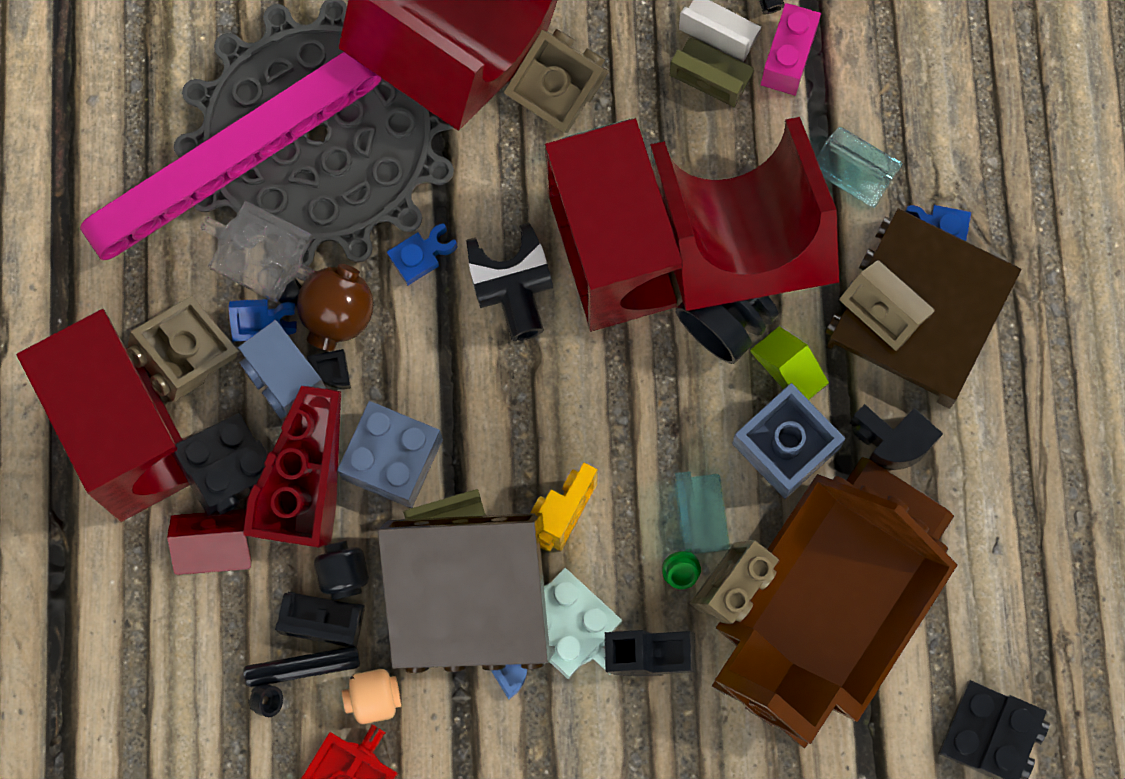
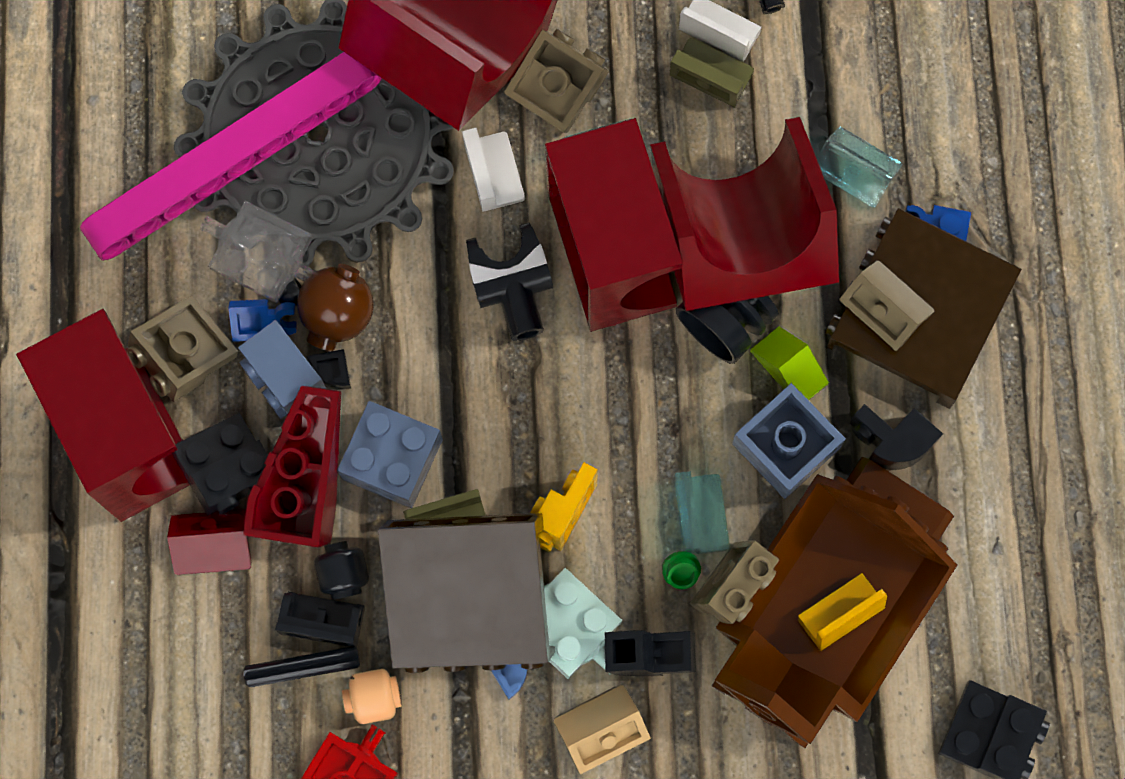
(274, 702): black hinge -> none
(416, 256): blue plate -> none
(493, 169): none -> white panel
(602, 729): none -> tan panel
(790, 49): dark pink brick -> none
(842, 611): none -> yellow panel

